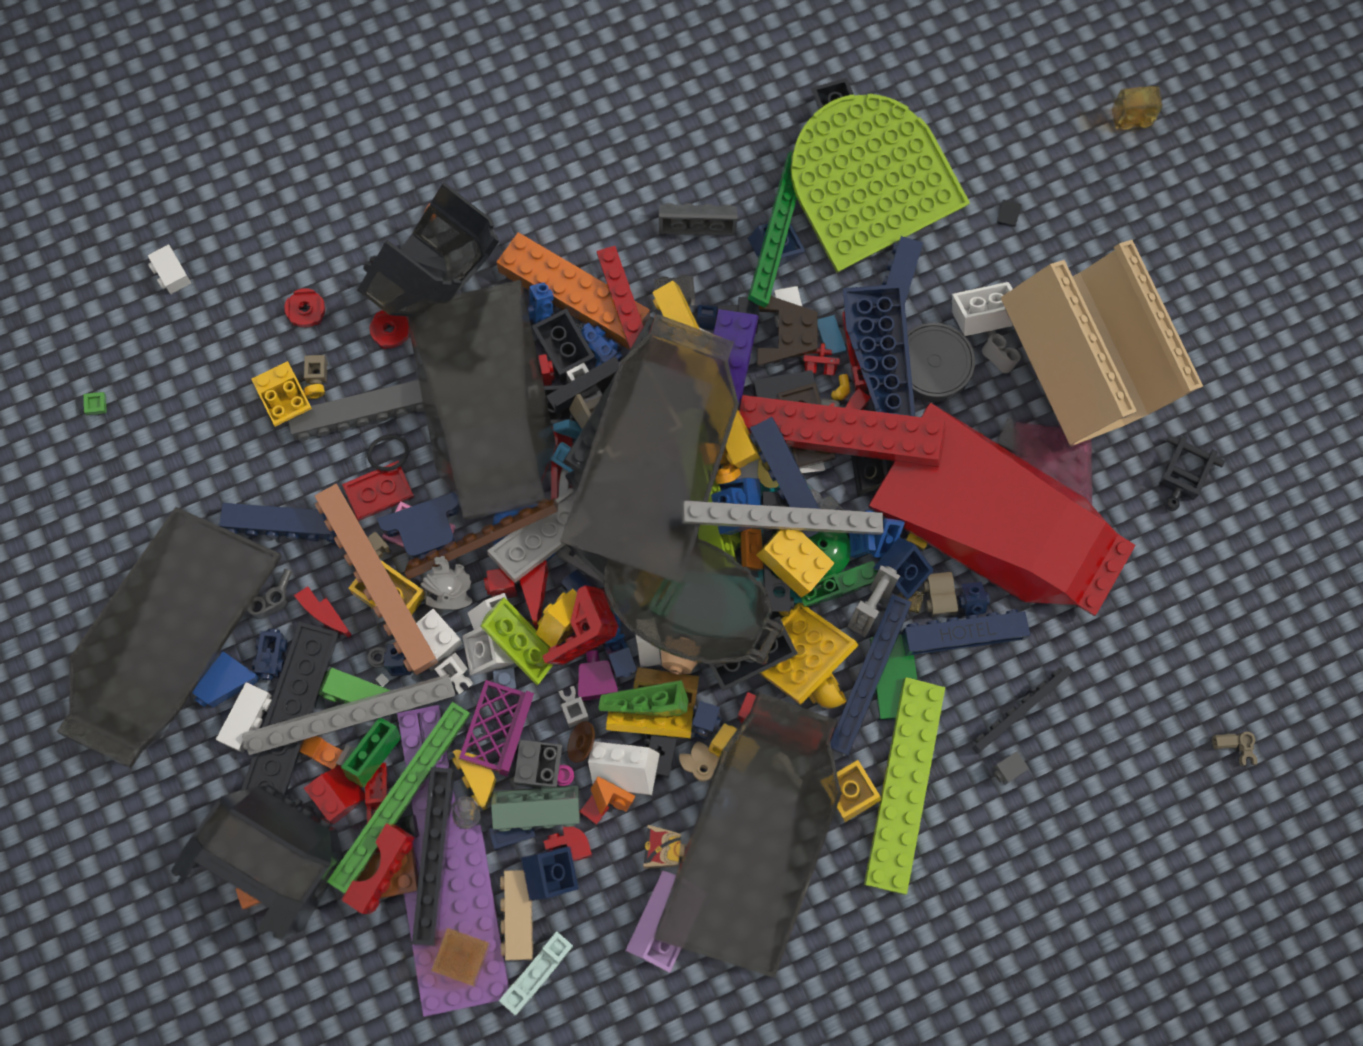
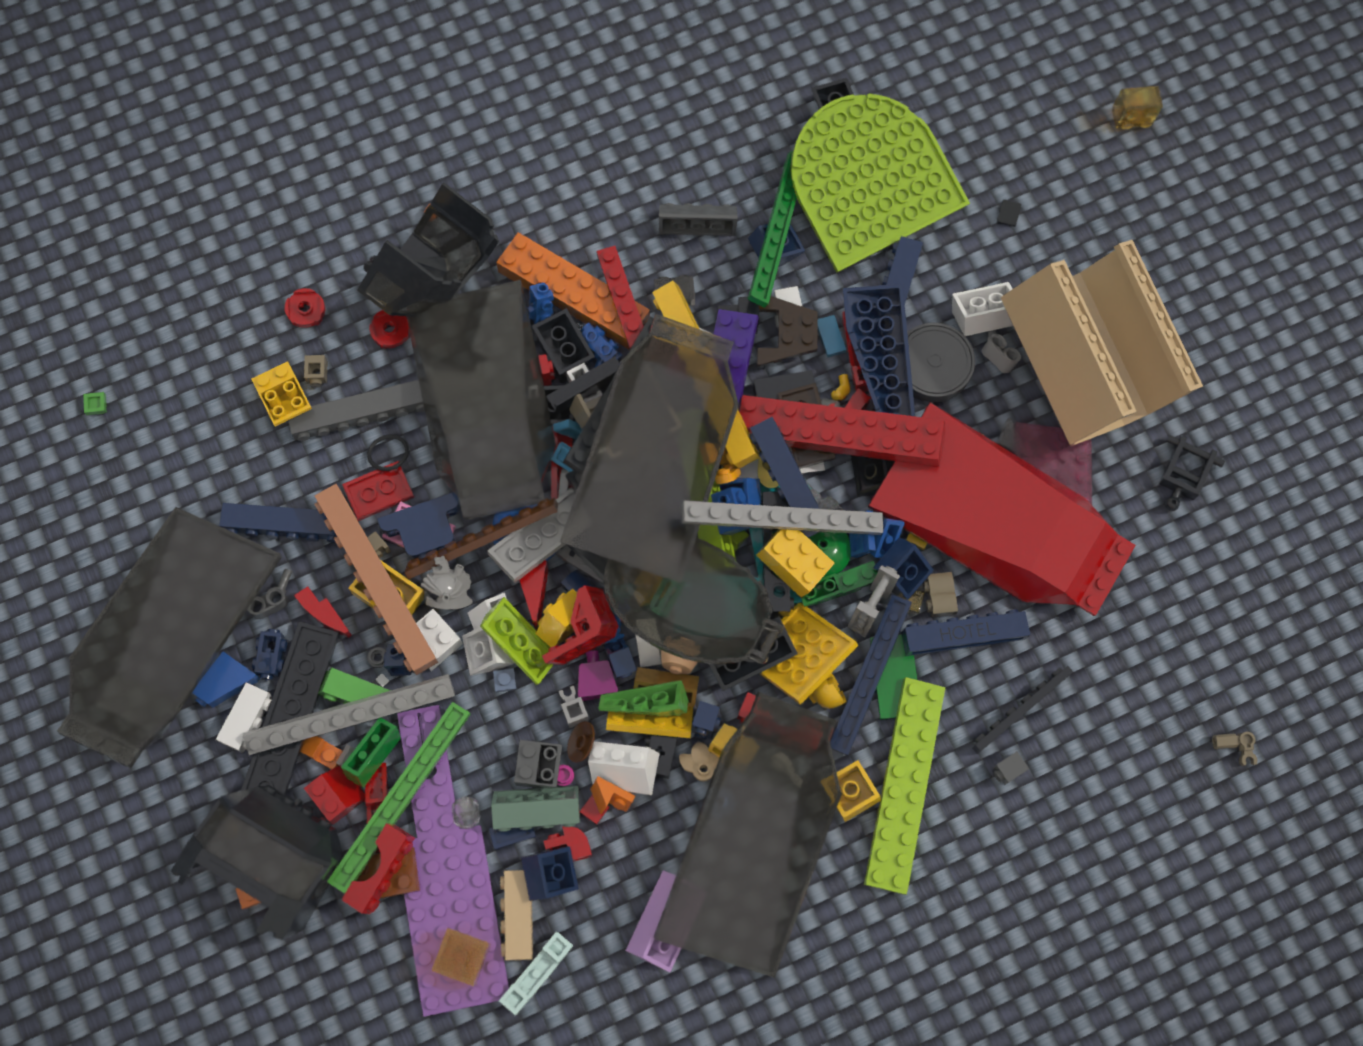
(169, 269): white brick -> none
(314, 391): yellow tile -> none
(409, 825): black plate -> none
(433, 857): black brick -> none
(455, 669): white brick -> none
(477, 777): yellow slope -> none
(498, 583): red brick -> none
(514, 732): magenta fence -> none
(662, 848): torso -> none
(706, 316): dark blue slope -> none
(750, 545): orange plate -> none
(829, 363): red hips -> none
(974, 598): dark blue brick -> none

